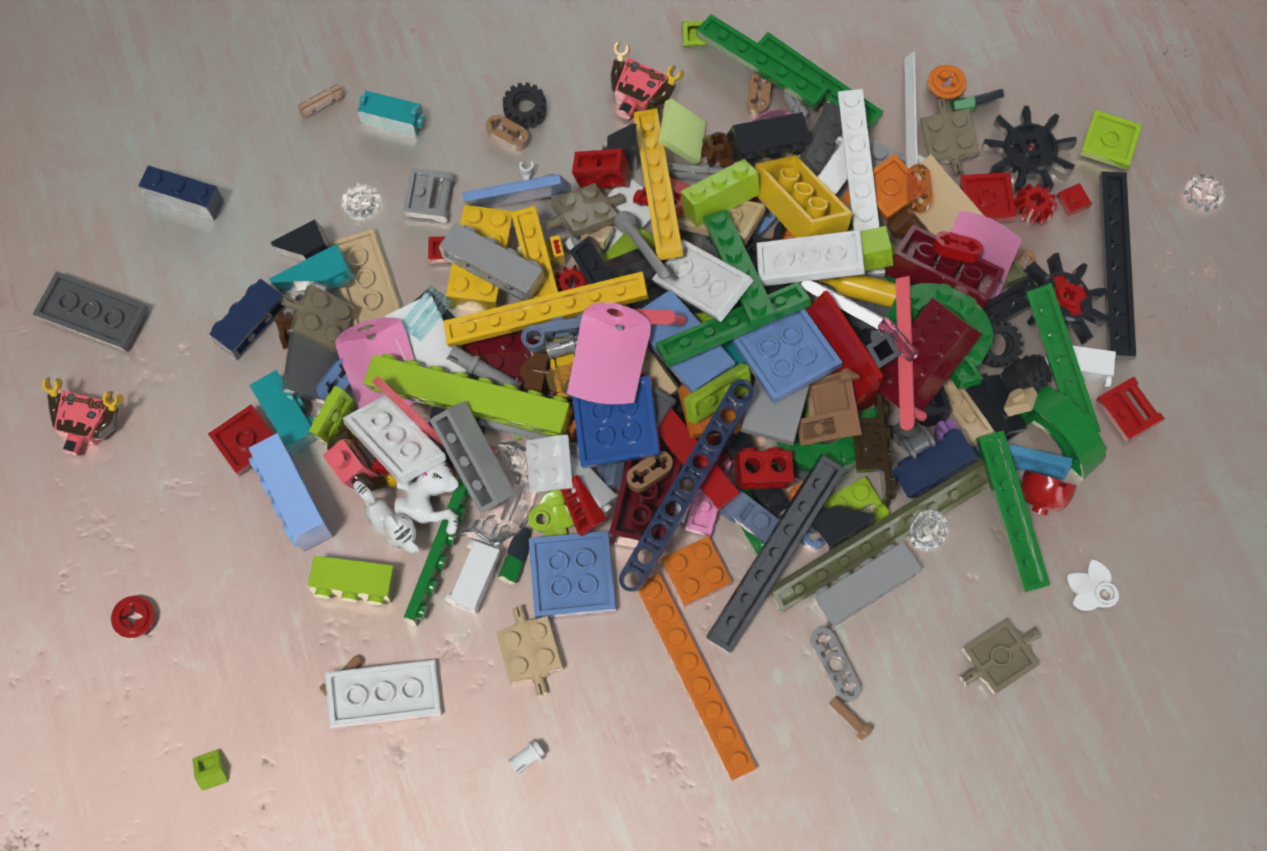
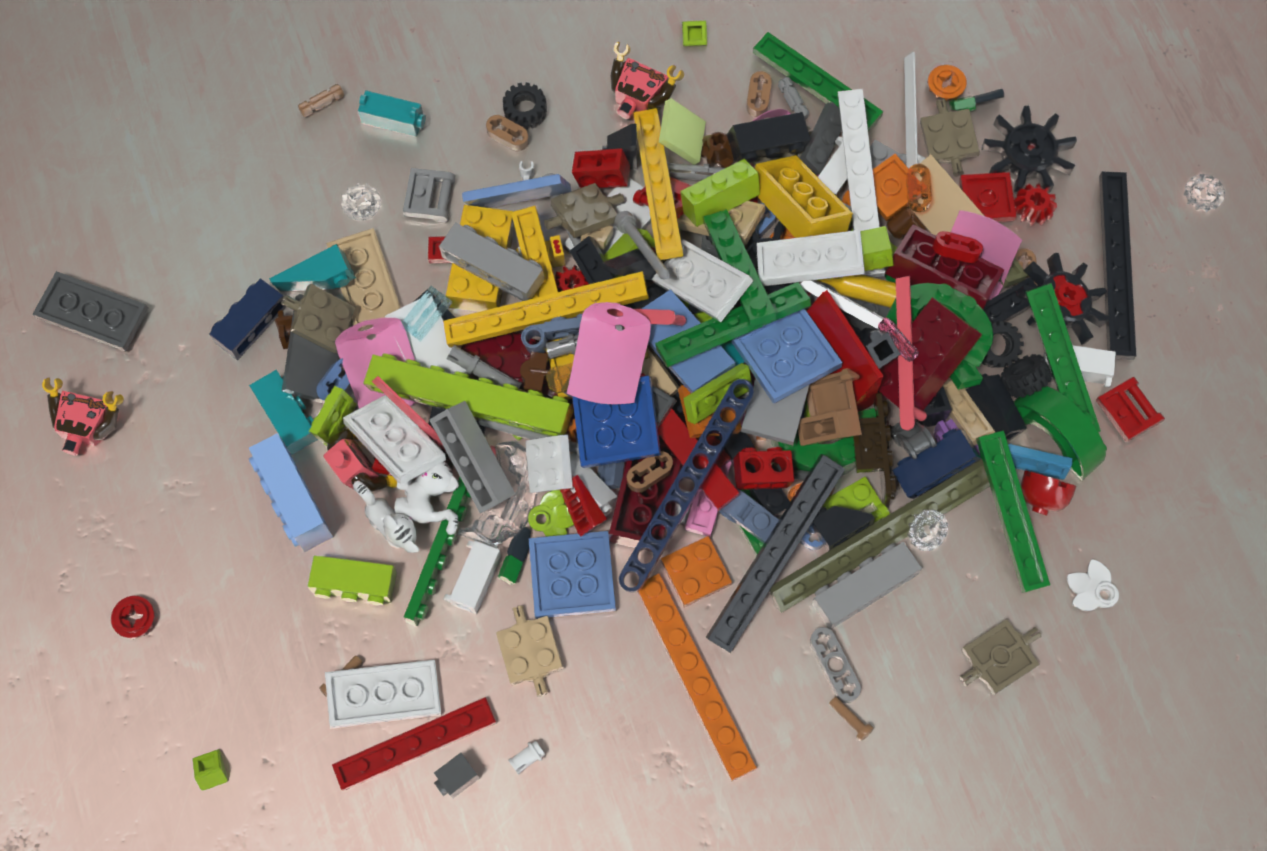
(181, 192): dark blue brick -> none
(239, 434): red plate -> none
(303, 241): black slope -> none
(413, 744): none -> red tile
(455, 776): none -> dark grey brick
(762, 61): green plate -> none
(1020, 401): tan plate -> none
(1073, 199): red plate -> none
(1111, 139): lime plate -> none

